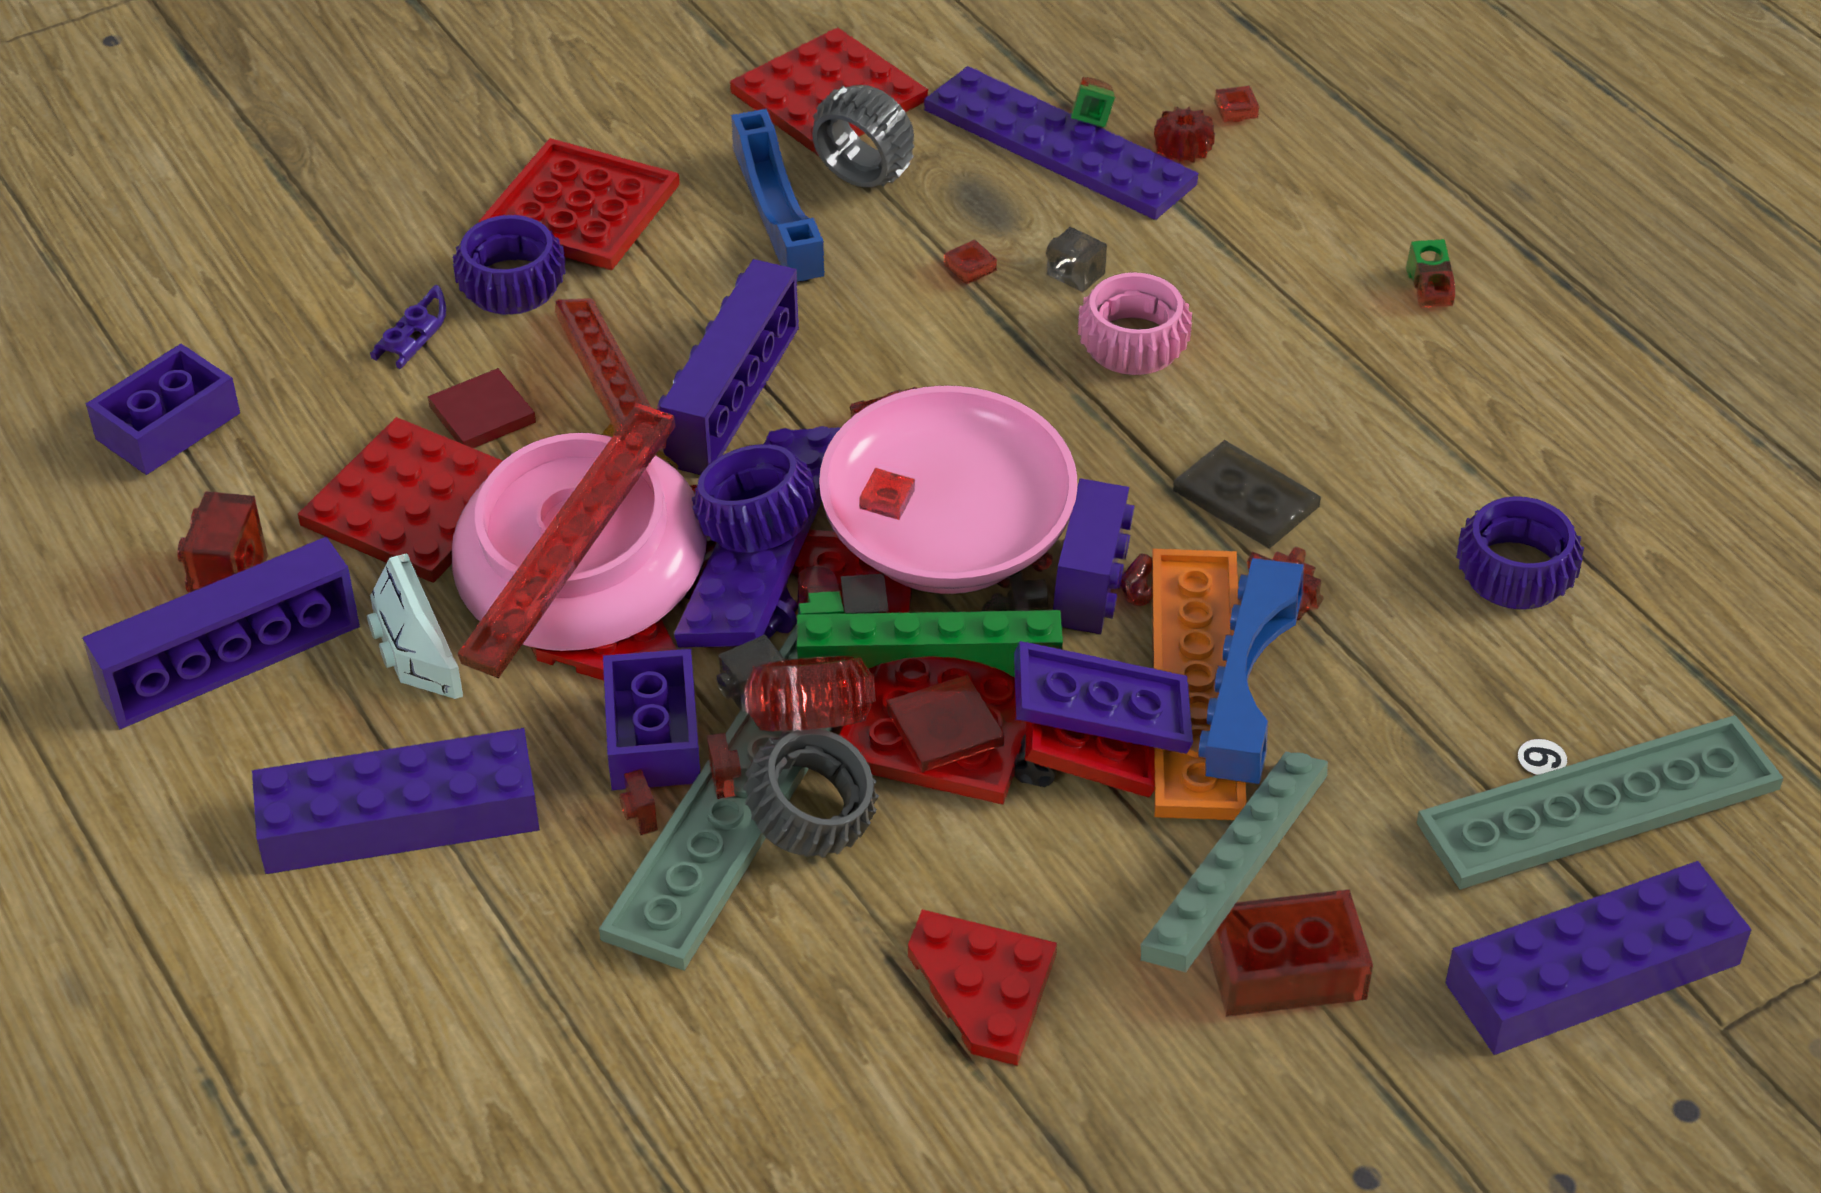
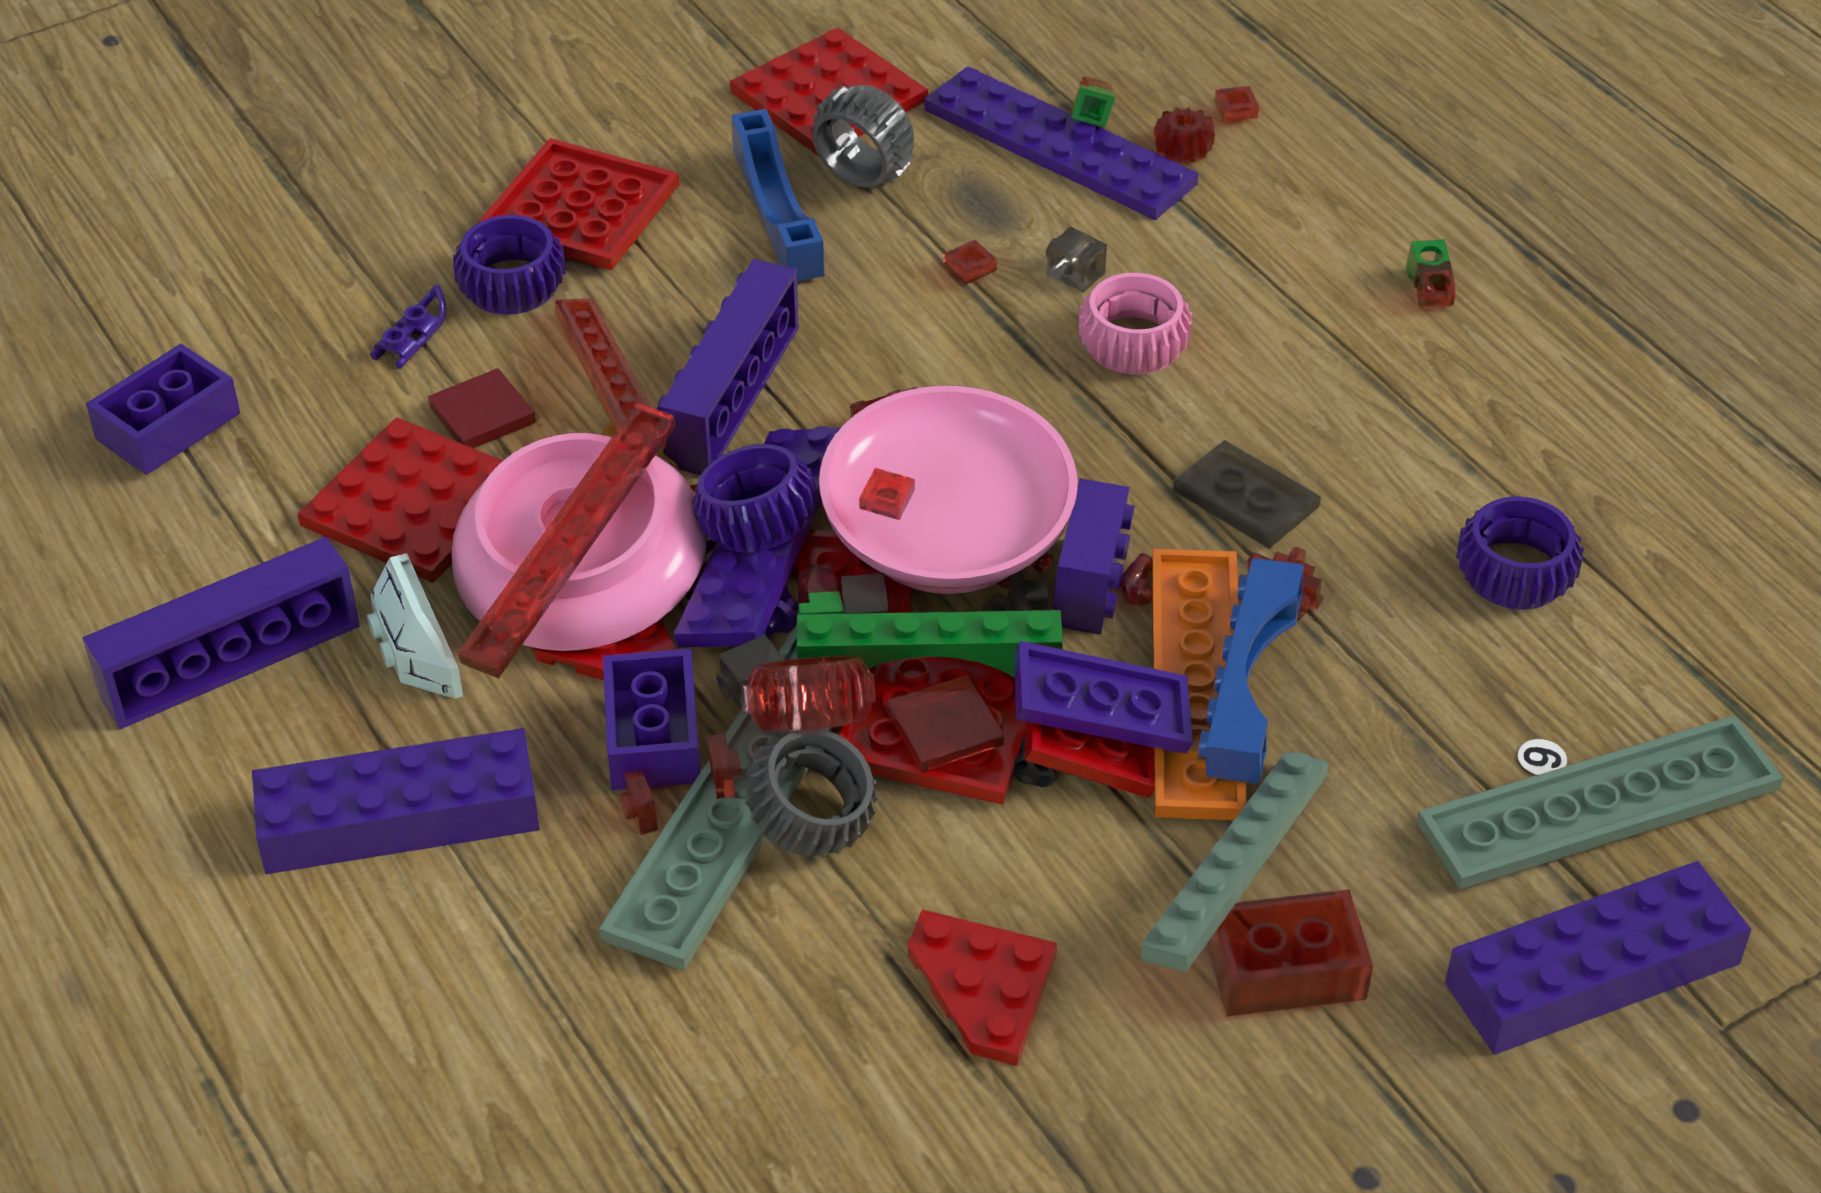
(221, 539): clear red brick -> none

